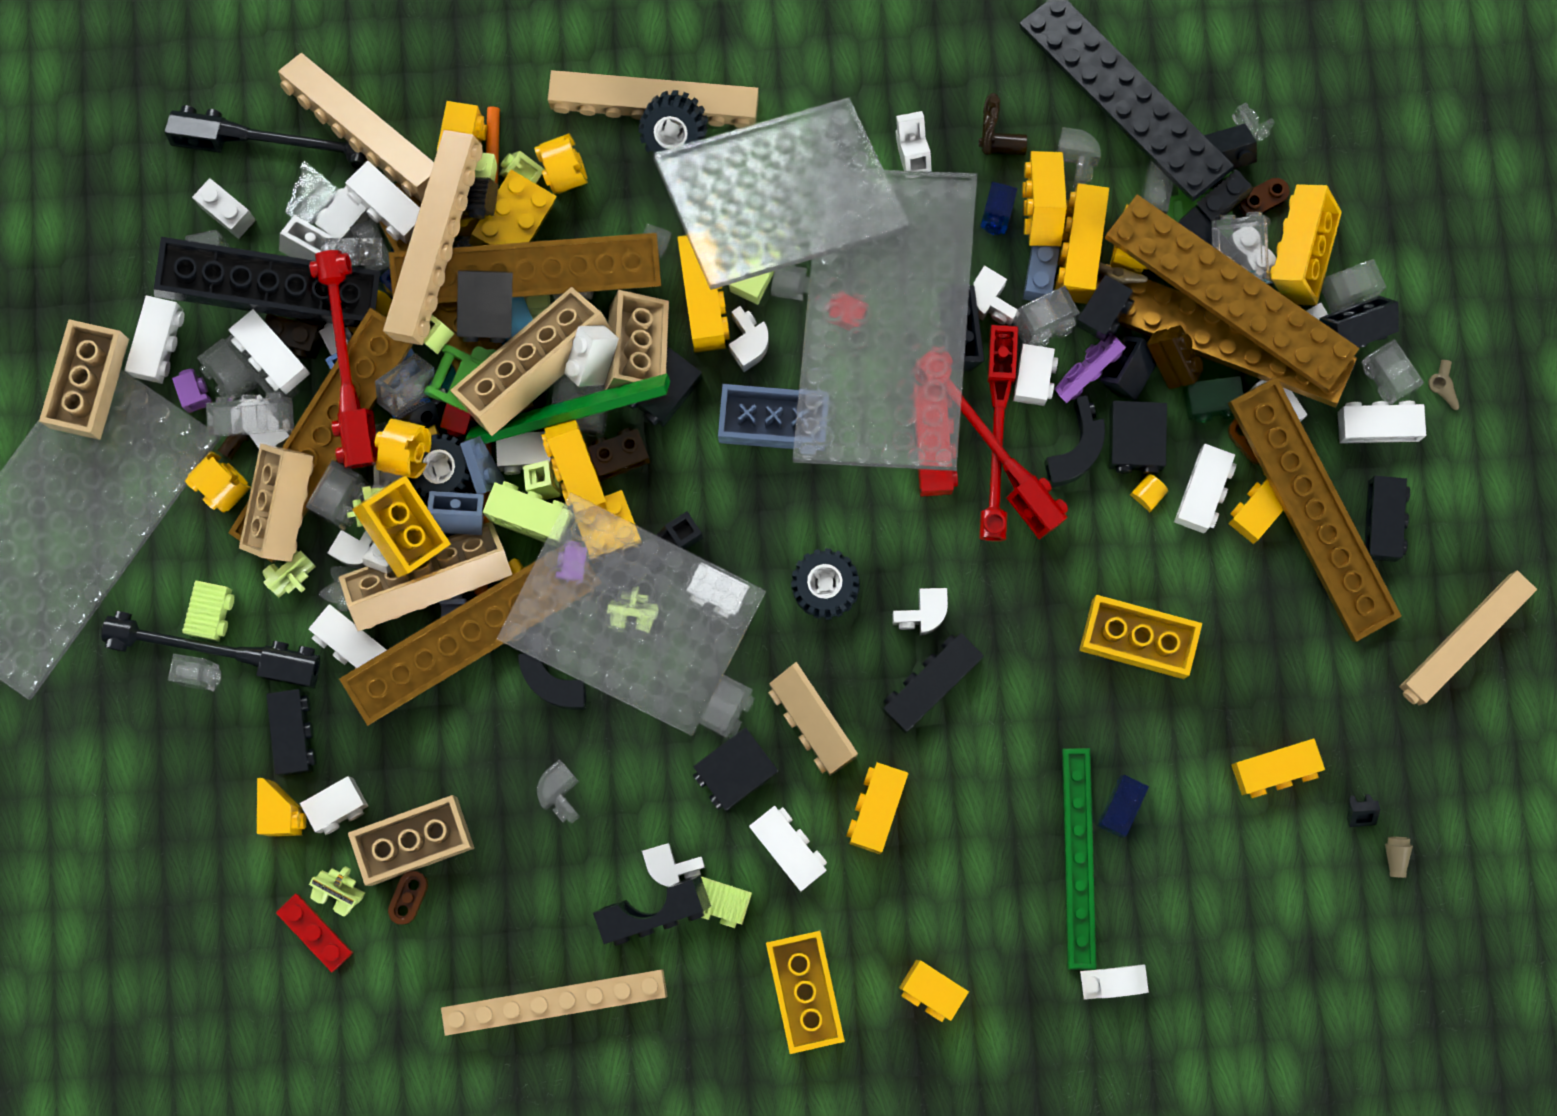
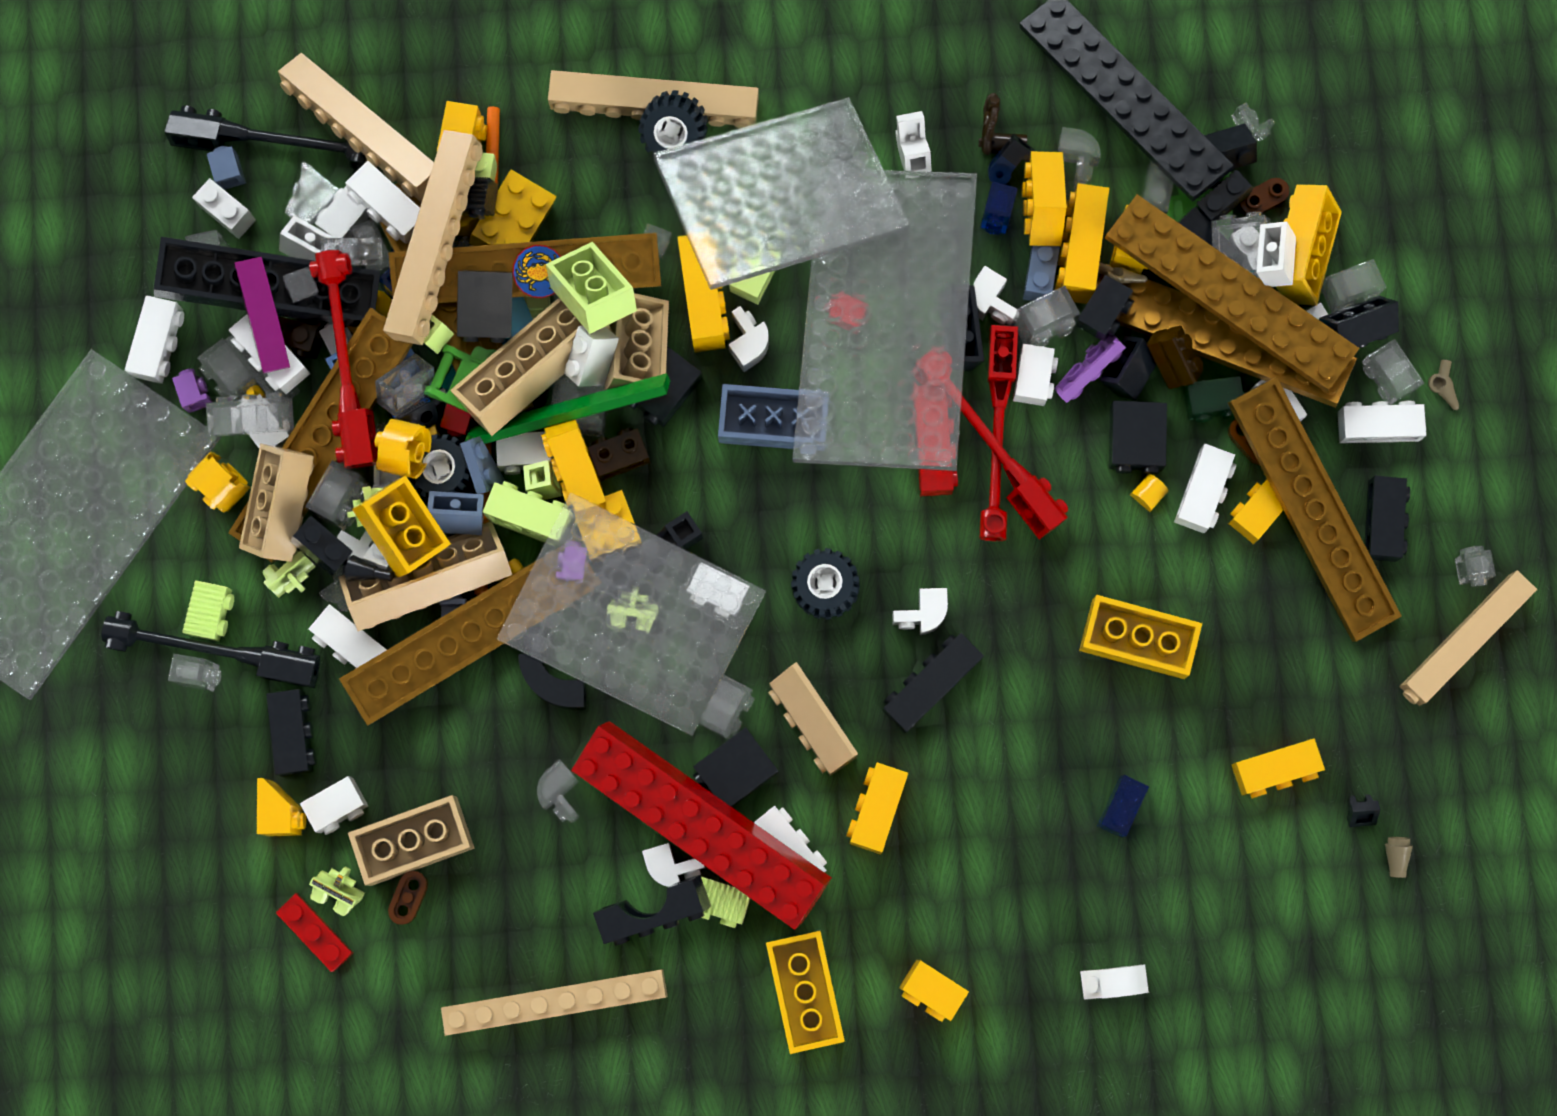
(84, 379): tan brick -> none
(226, 167): none -> sand blue brick
(231, 445): dark brown pin -> none
(255, 390): none -> yellow hand
(262, 315): none -> magenta slope
(300, 284): none -> clear tile
(321, 546): none -> black brick
(360, 570): none -> black cone
(522, 165): yellowish green bracket -> none
(531, 271): none -> tile
(562, 164): yellow brick -> none
(591, 287): none -> yellowish green brick
(701, 824): none -> red brick
(790, 283): clear brick -> none
(1008, 159): none -> leg
(1072, 465): black arch -> none
(1079, 859): green tile -> none
(1276, 254): none -> white brick
(1475, 566): none -> clear brick

